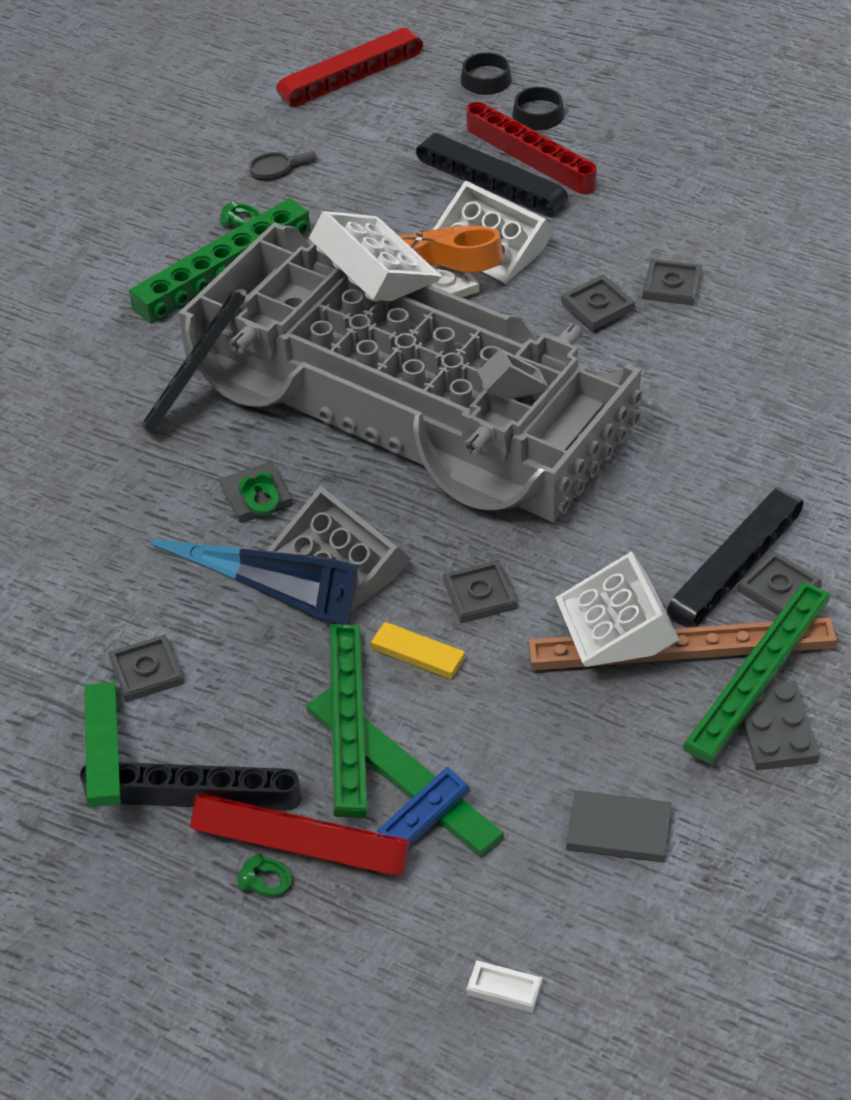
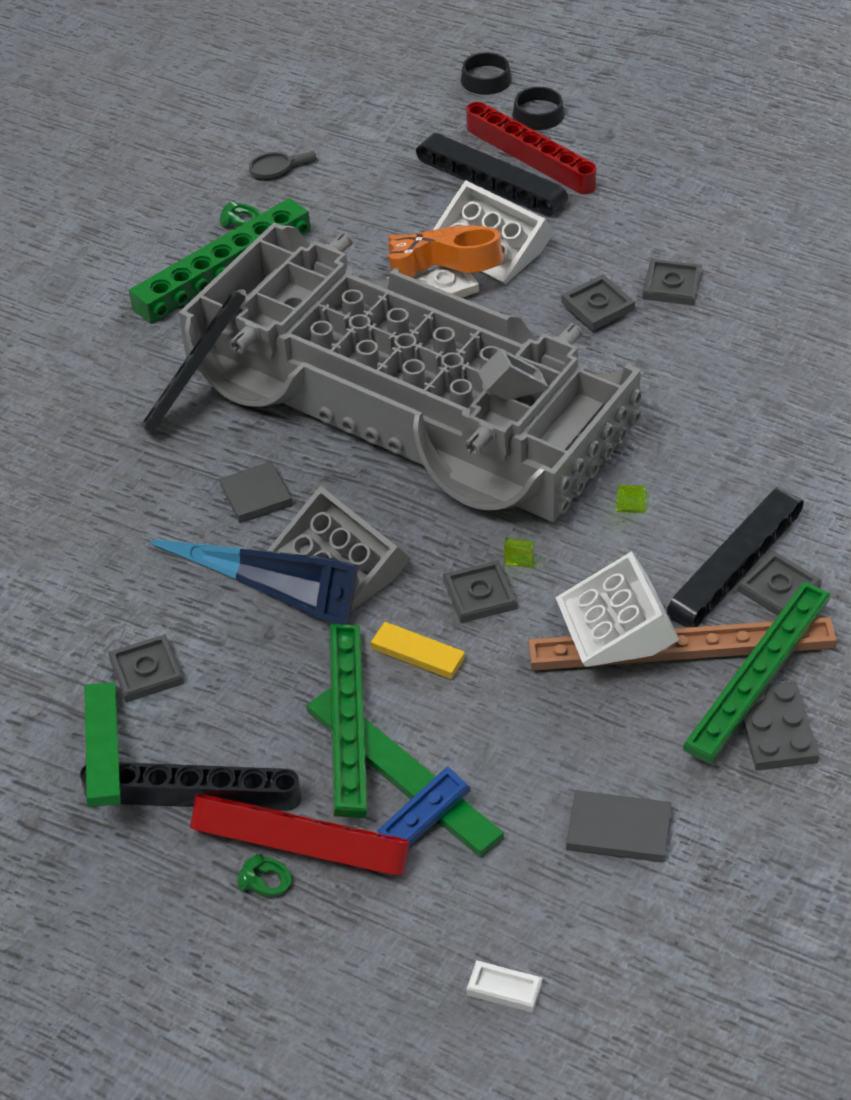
(264, 482): green piece -> none
(349, 67): red beam -> none
(372, 255): white slope -> none
(519, 552): none -> clear neon green tile
(631, 498): none -> clear neon green tile

